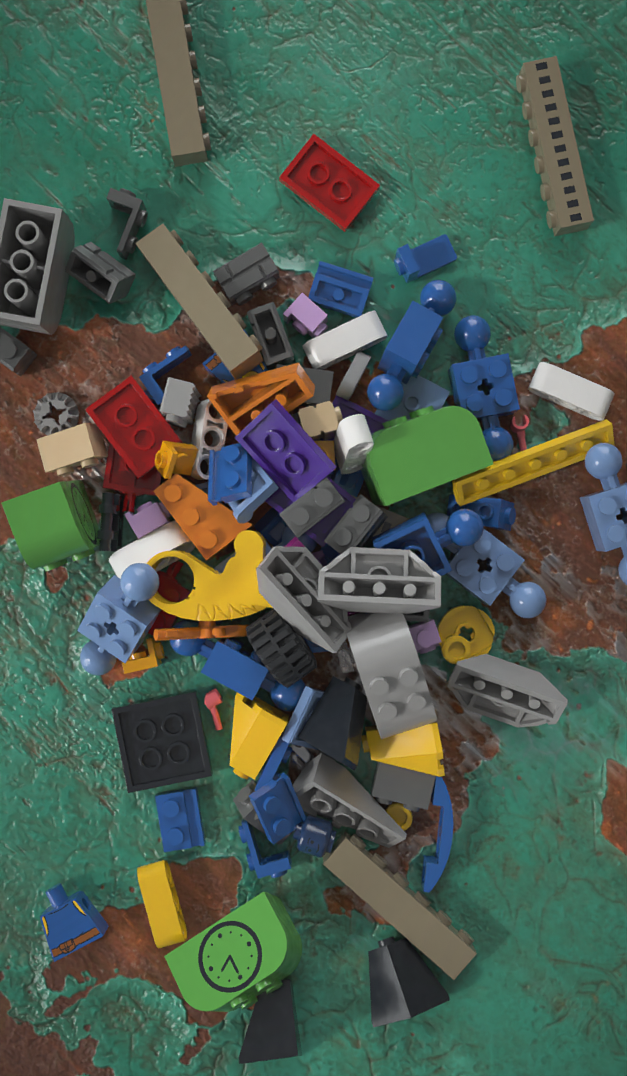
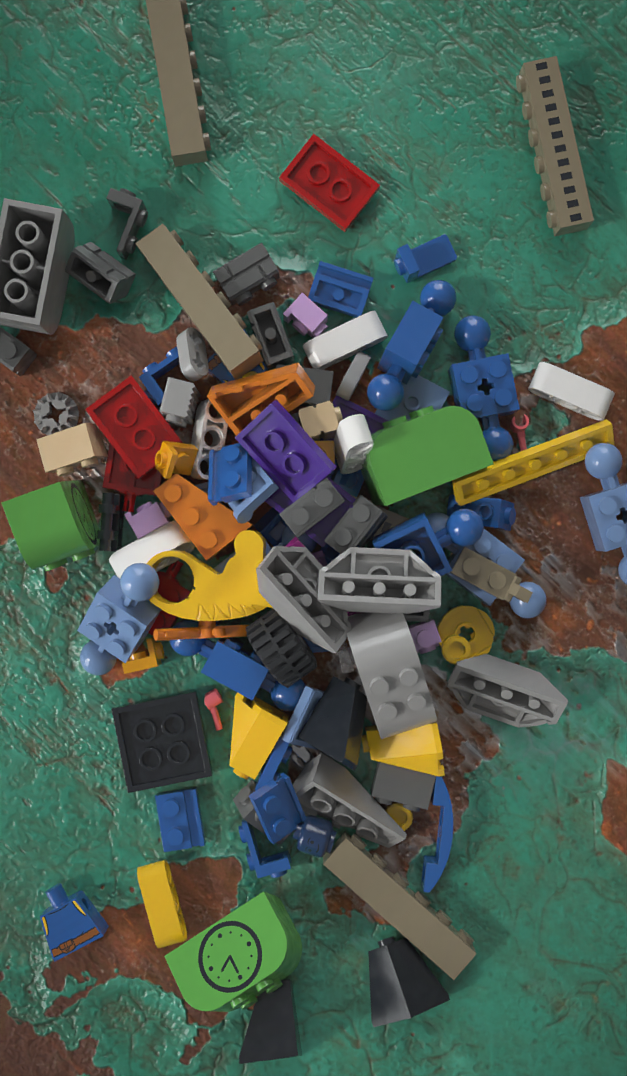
(192, 354): none -> light grey beam
(489, 576): none -> dark tan hinge

